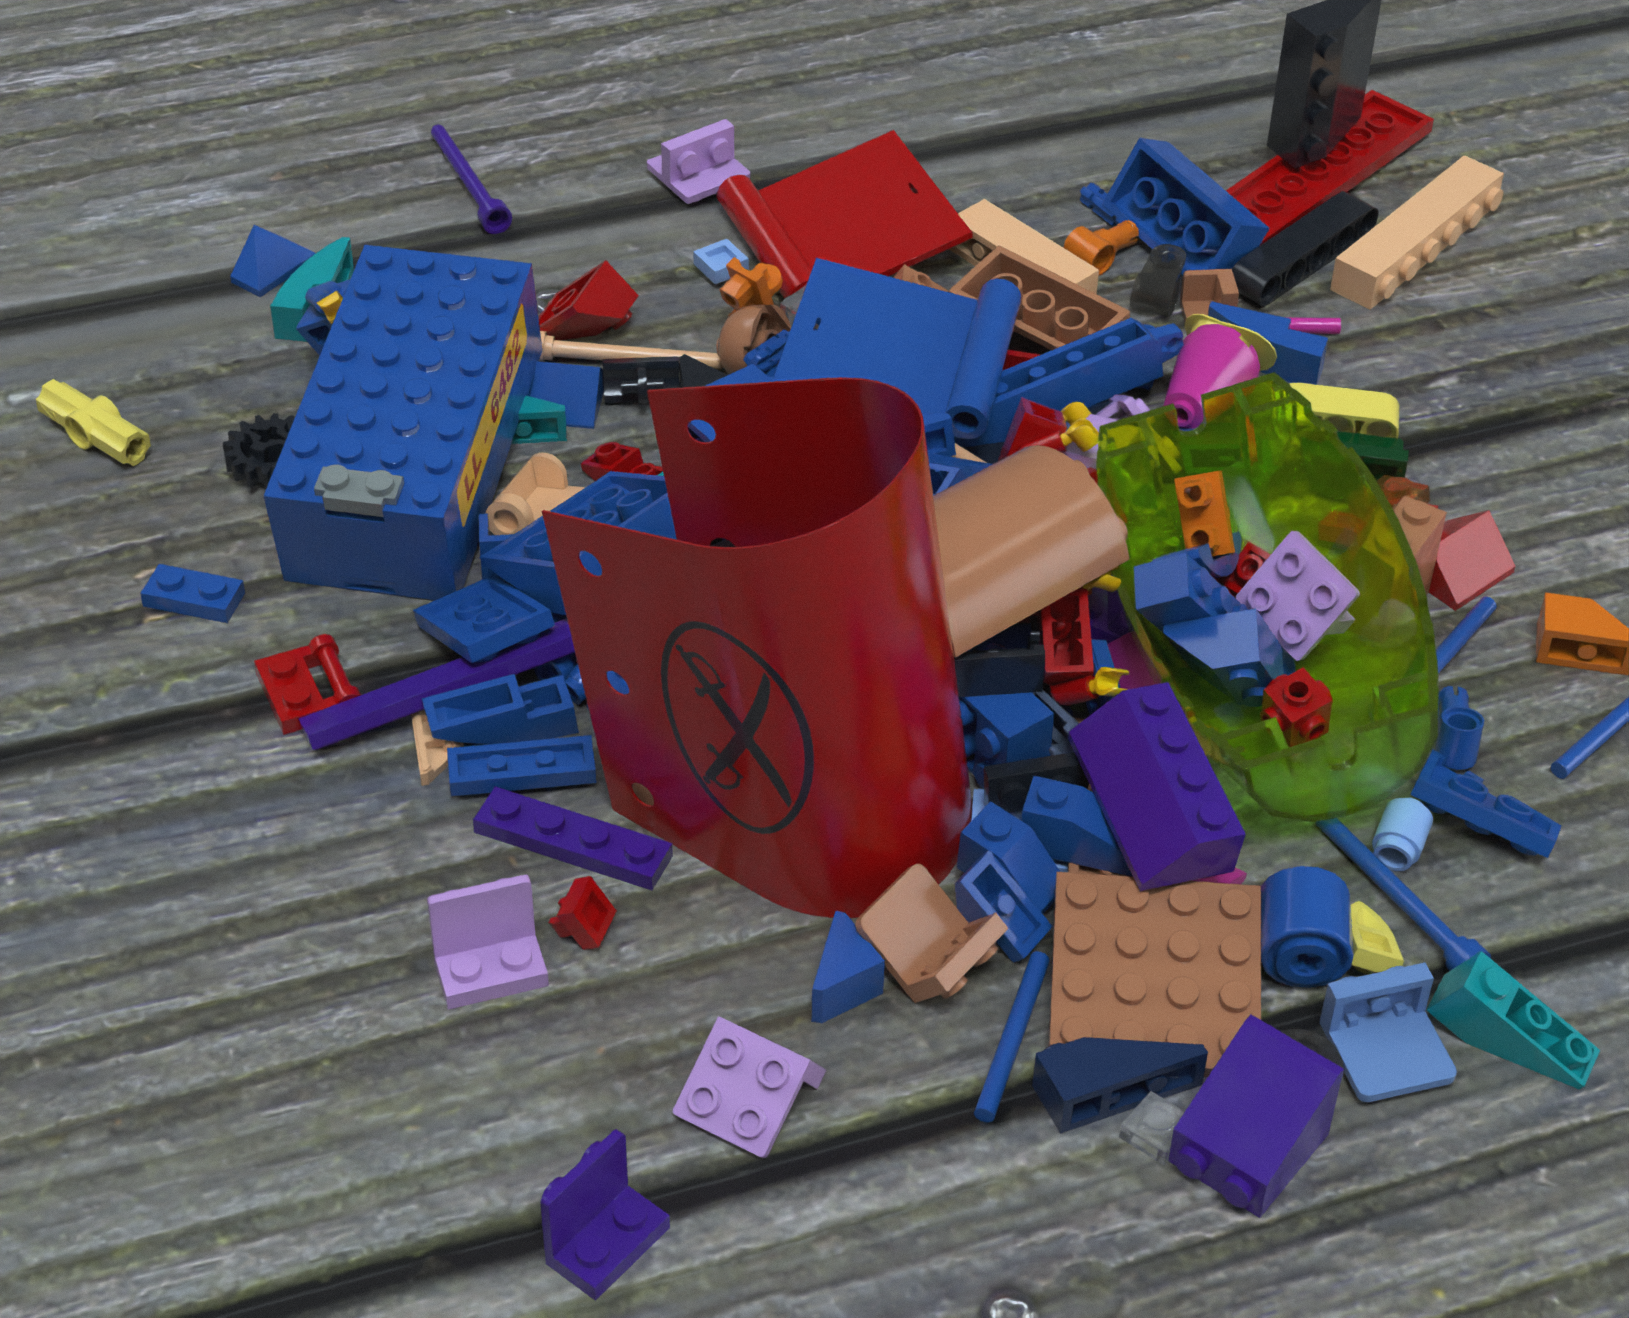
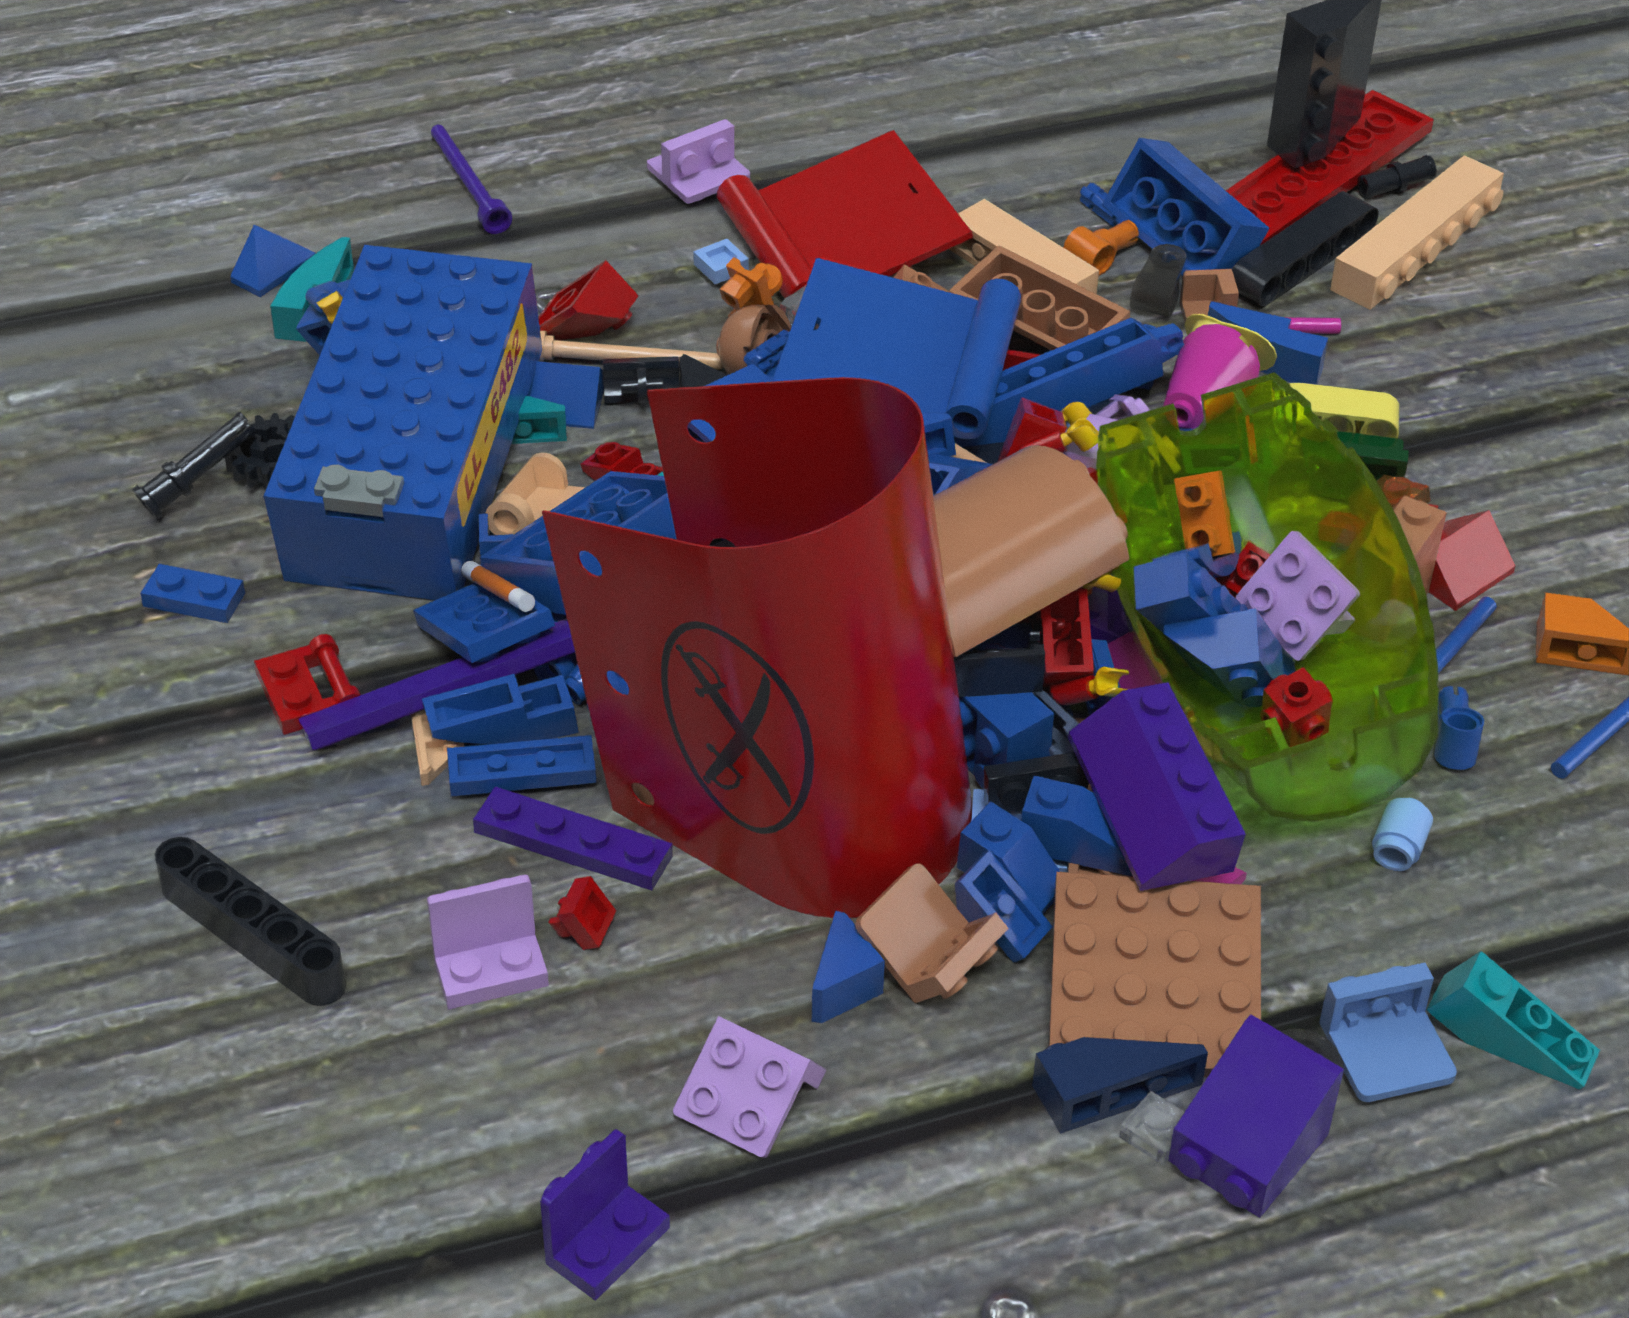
(93, 422): light yellow piece -> none
(178, 477): none -> black pin
(251, 921): none -> black beam
(498, 586): none -> bar
(1011, 1037): blue bar -> none
(1306, 927): blue piece -> none
(1372, 941): light yellow plate -> none
(1396, 177): none -> black pin
(1455, 948): blue piece -> none
(1470, 800): blue wing -> none

